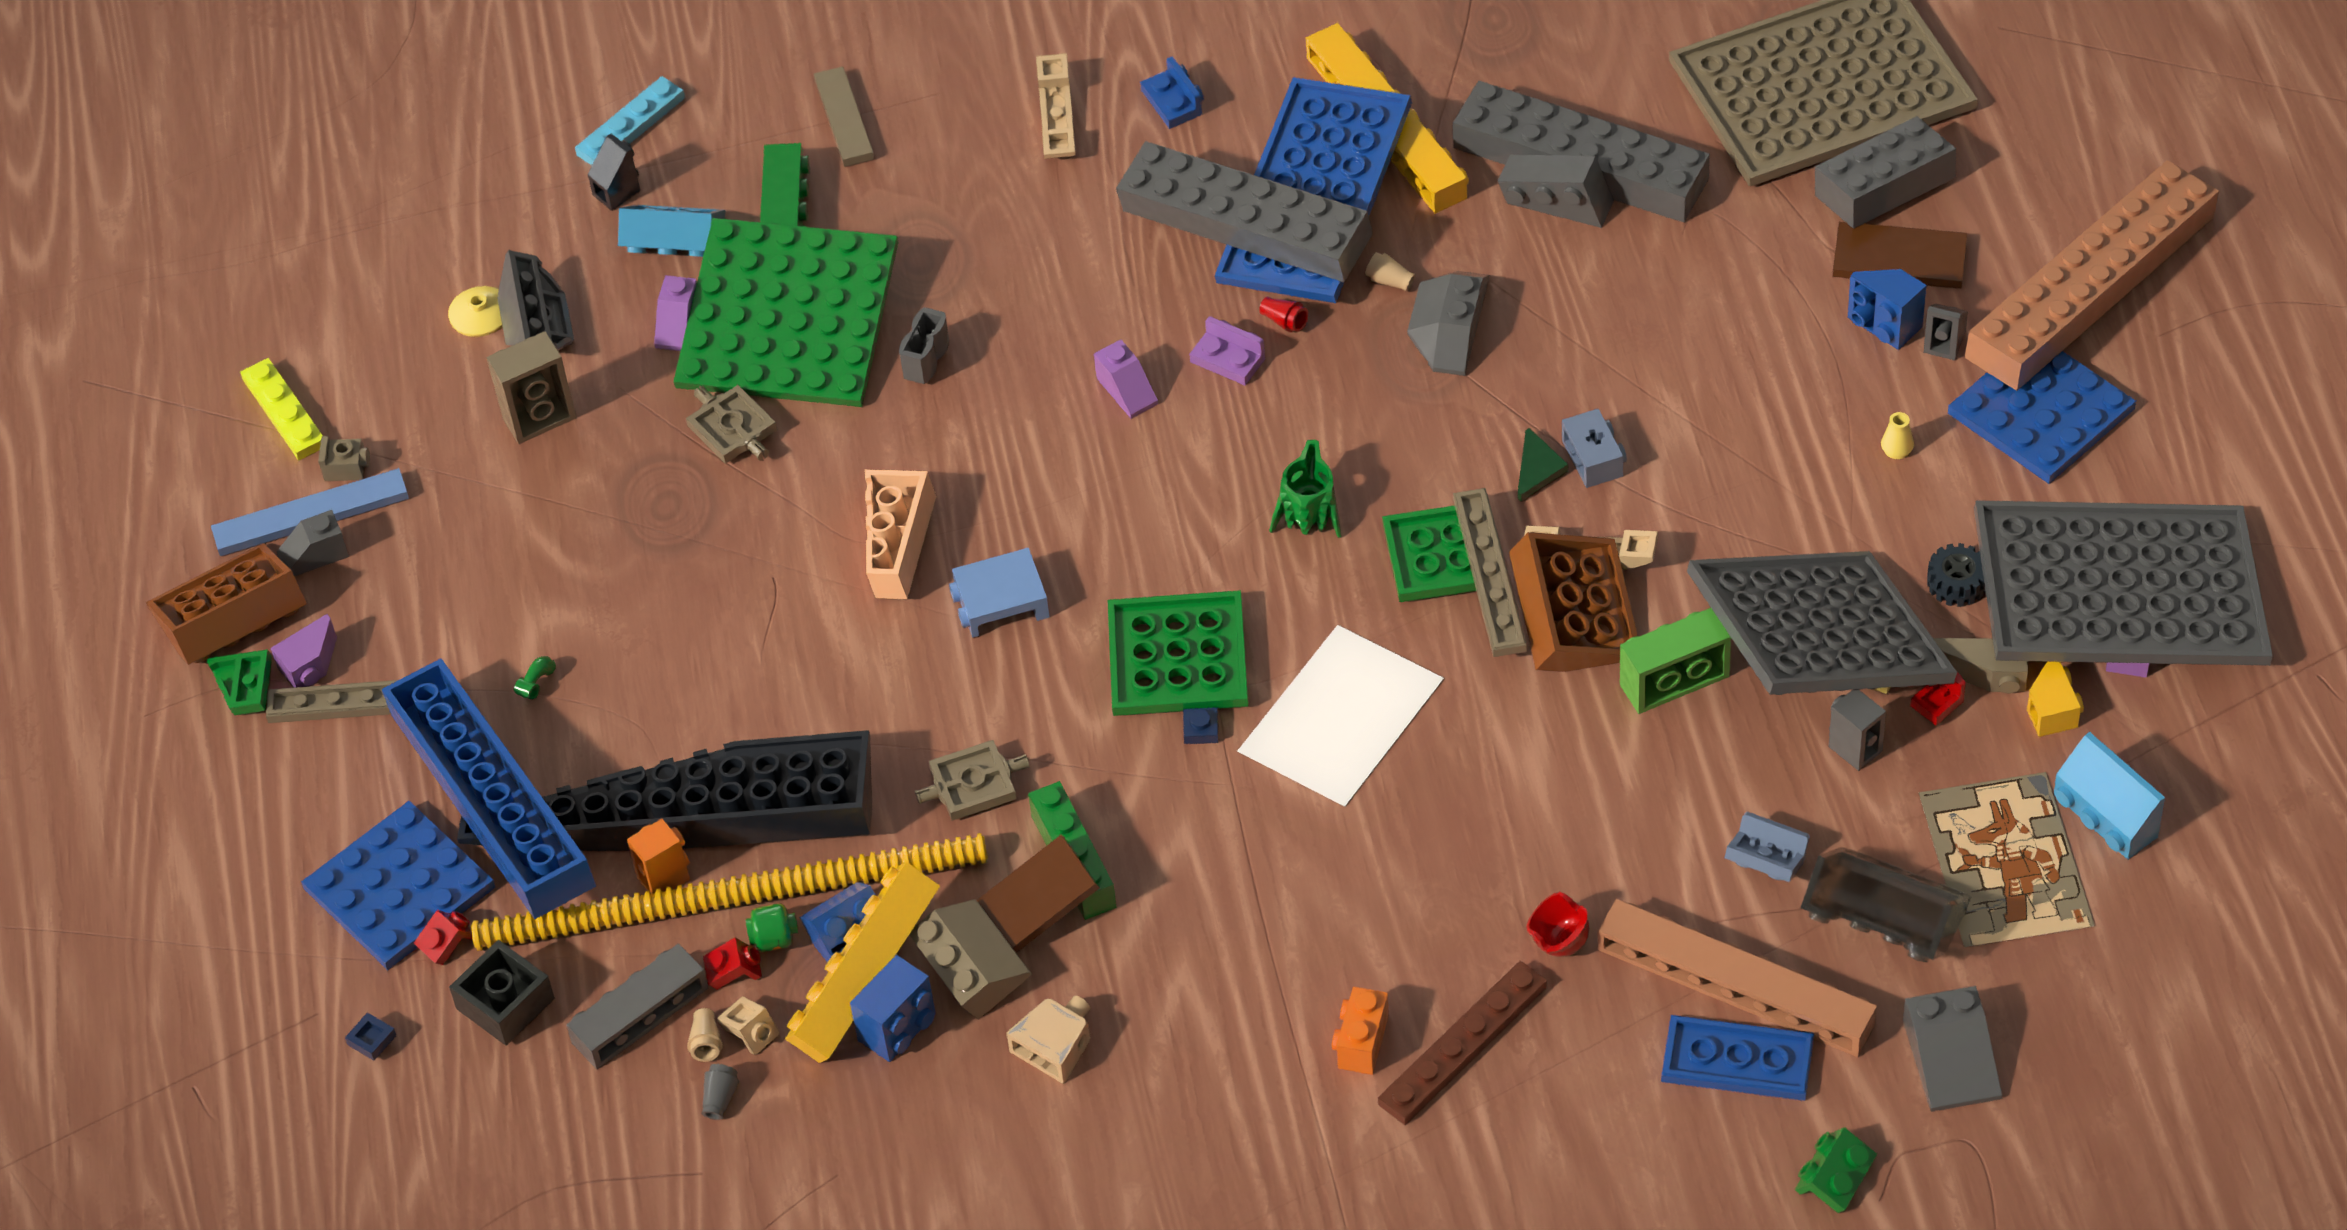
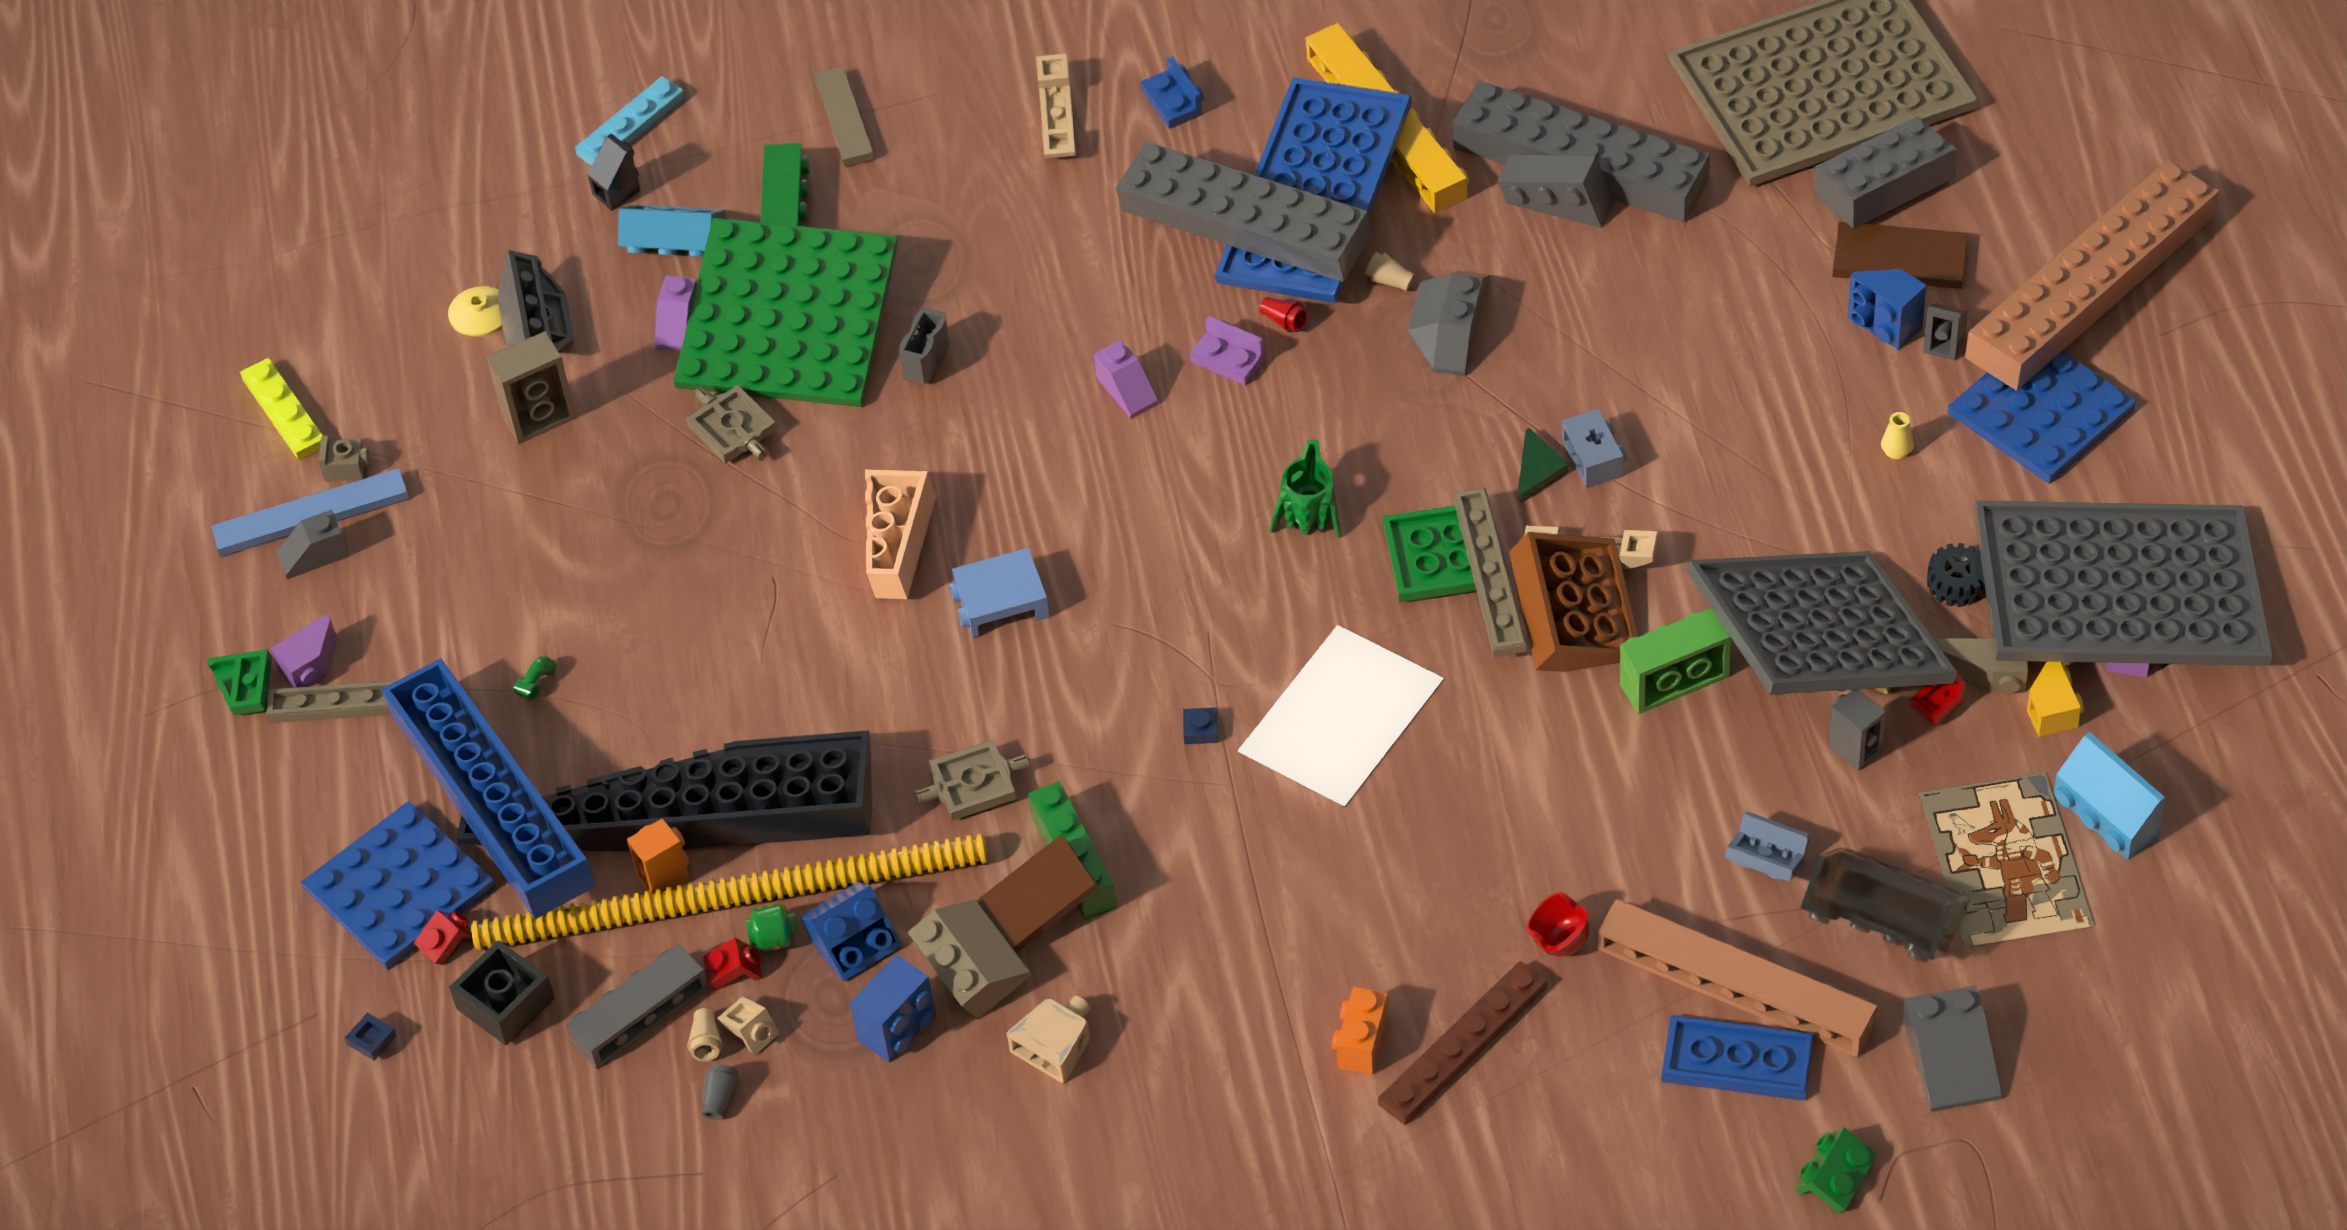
(227, 603): dark orange slope -> none
(867, 952): yellow brick -> none
(1161, 667): green piece -> none

